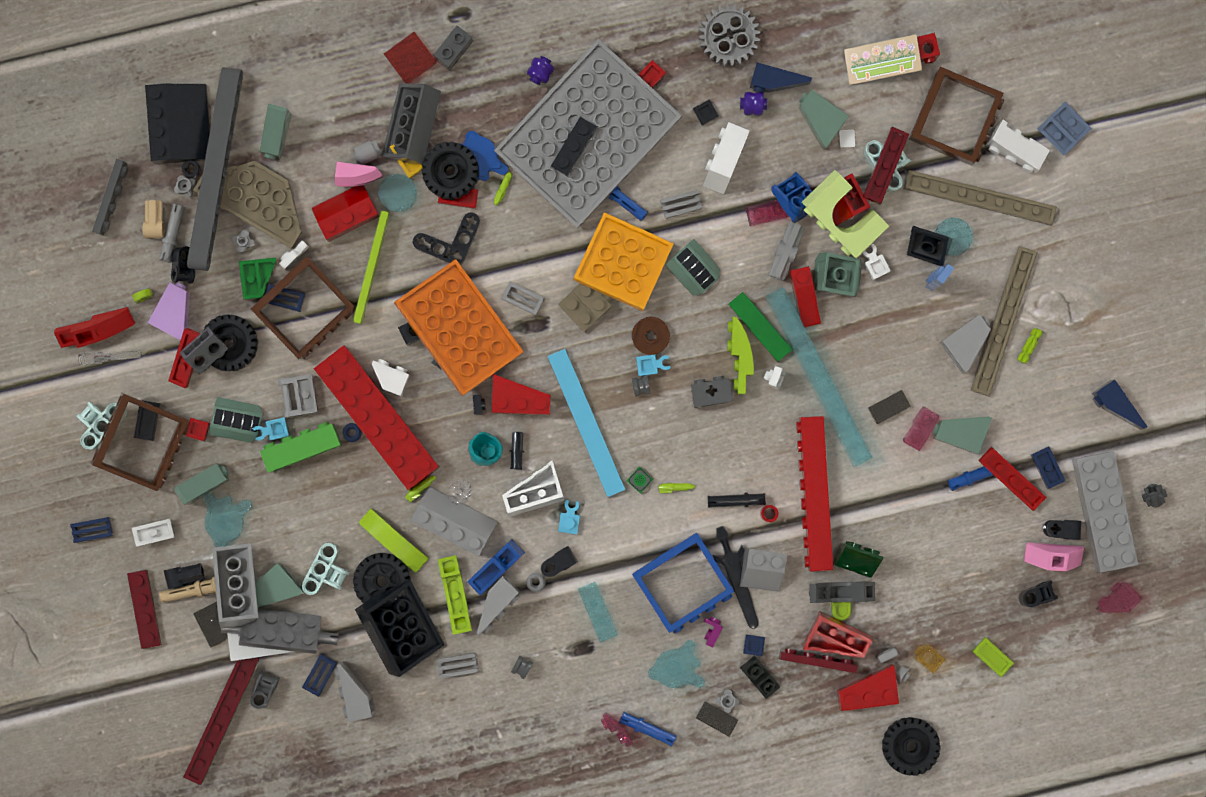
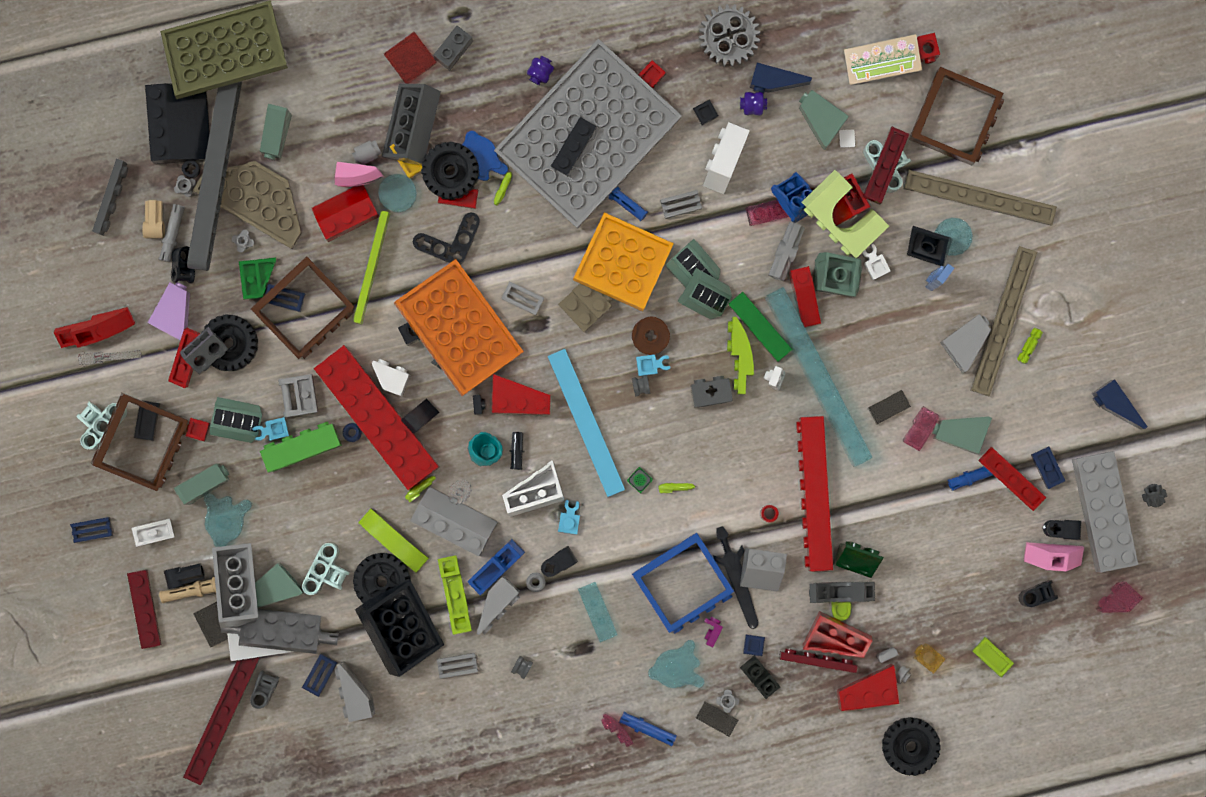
(142, 295): lime tile -> none
(223, 49): none -> olive plate
(290, 258): white plate -> none
(420, 416): none -> black tile
(706, 295): none -> sand green slope
(736, 500): black pin -> none
(1017, 148): white wedge -> none
(1064, 128): sand blue slope -> none

